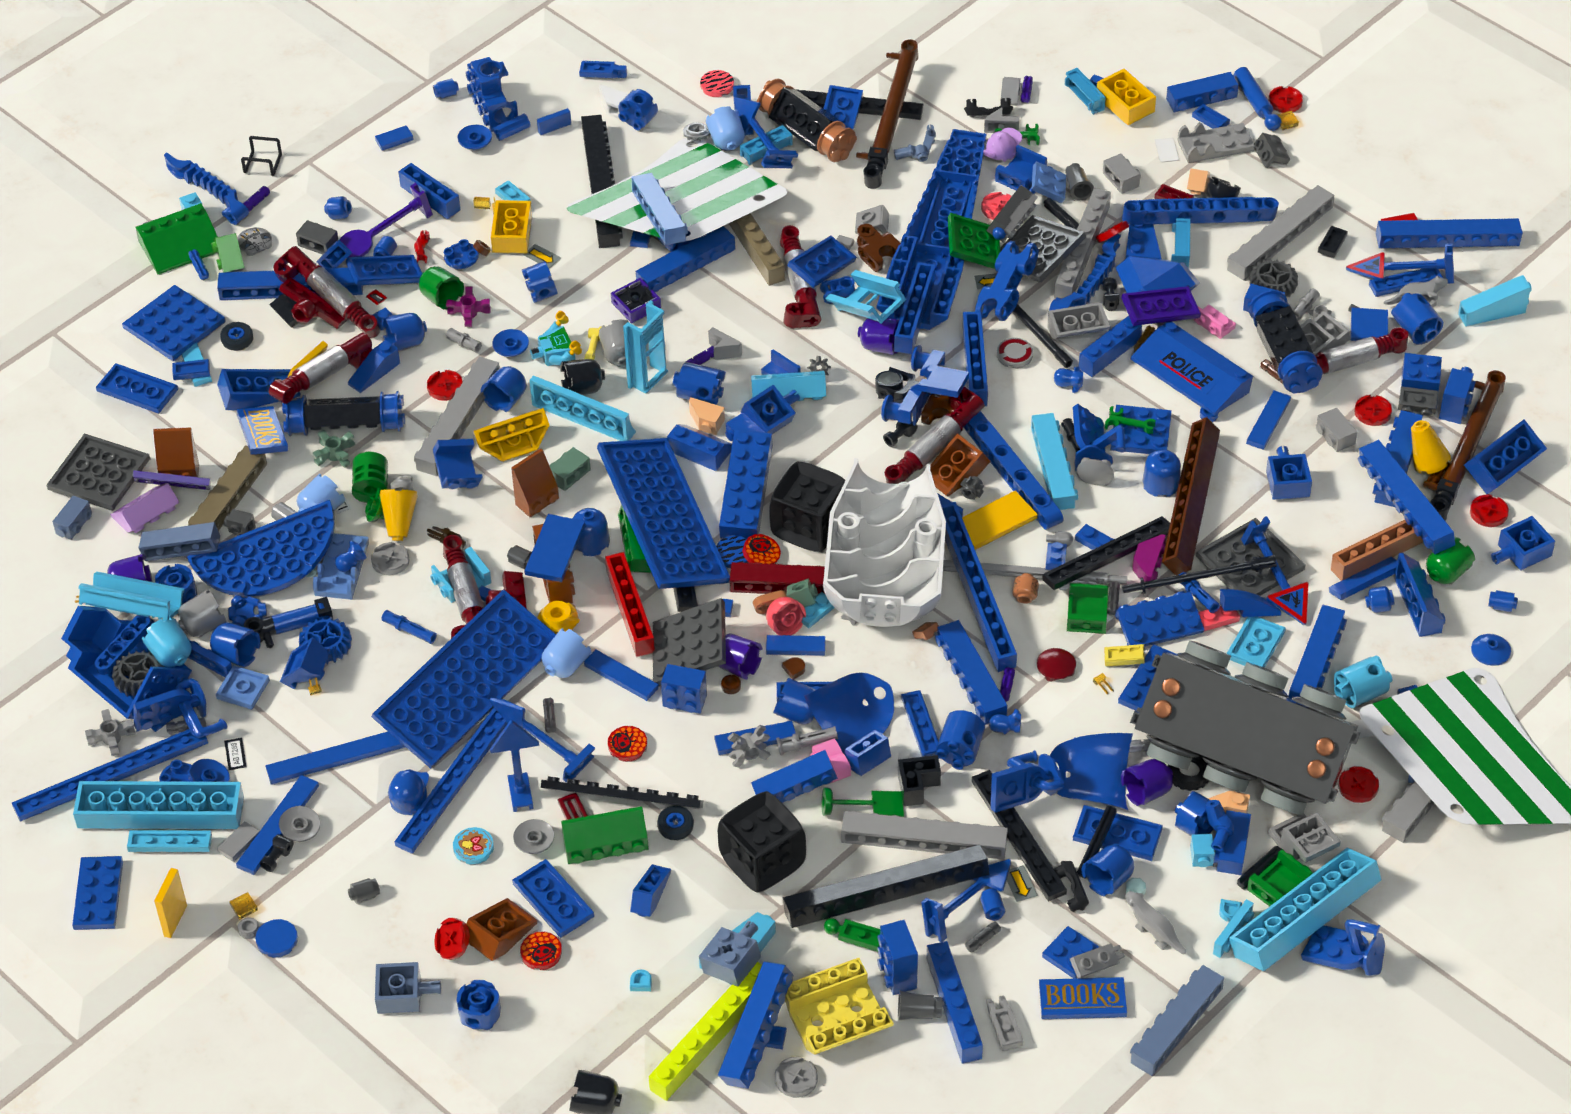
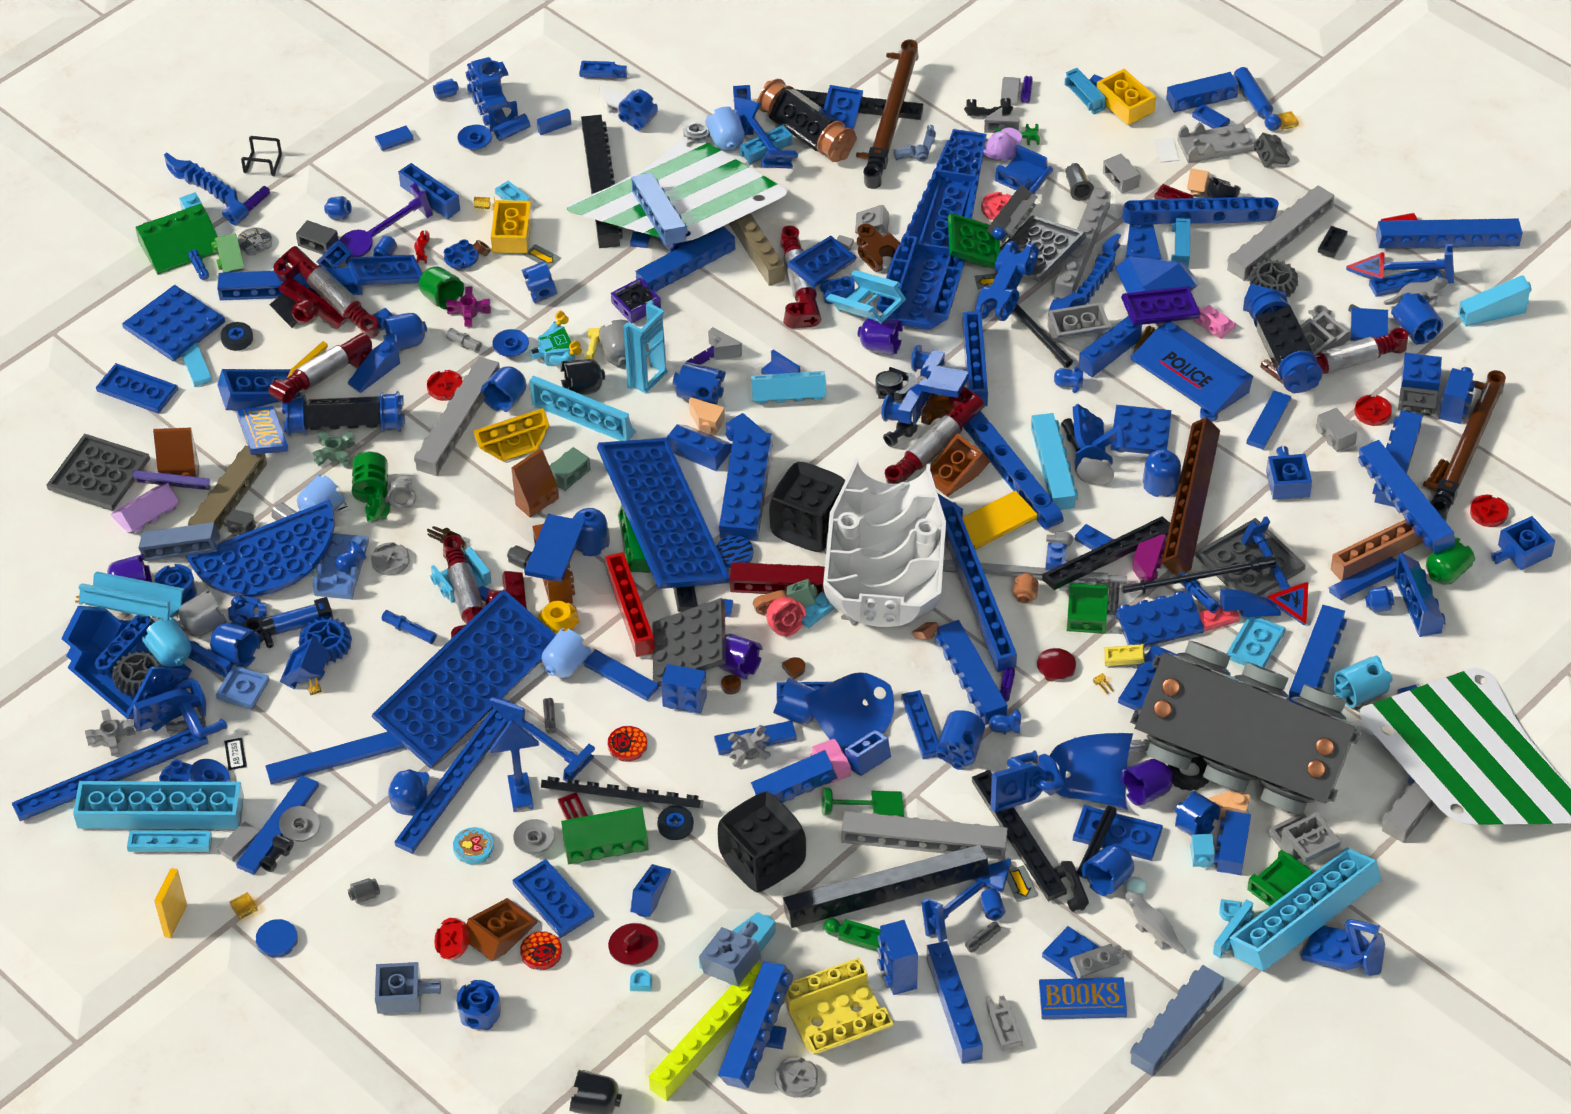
(72, 517): sand blue brick -> none
(97, 893): blue plate -> none
(191, 369): blue tile -> none
(248, 928): light grey tile -> none
(376, 297): sticker -> none
(398, 511): yellow cone -> none
(456, 464): blue panel -> none
(633, 943): none -> dark red shield
(716, 83): coral tile -> none
(761, 549): tile -> none
(771, 409): blue brick -> none
(795, 645): blue tile -> none
(797, 741): light grey pin -> none
(814, 363): dark grey gear -> none
(914, 308): blue brick -> none
(915, 775): black brick -> none
(918, 1006): dark grey plant -> none
(972, 487): dark grey gear -> none
(1015, 352): light grey tile -> none
(1048, 182): medium blue plate -> none
(1061, 214): black axle -> none
(1111, 298): black leg -> none
(1112, 231): red tile -> none
(1117, 418): green bar -> none
(1220, 822): blue arm -> none
(1259, 866): black axle -> none
(1286, 99): red tile -> none
(1305, 303): light grey pin -> none
(1358, 784): red tile -> none
(1428, 449): yellow cone -> none
(1491, 649): blue dish -> none
(1502, 601): blue brick -> none
(1505, 456): blue brick -> none

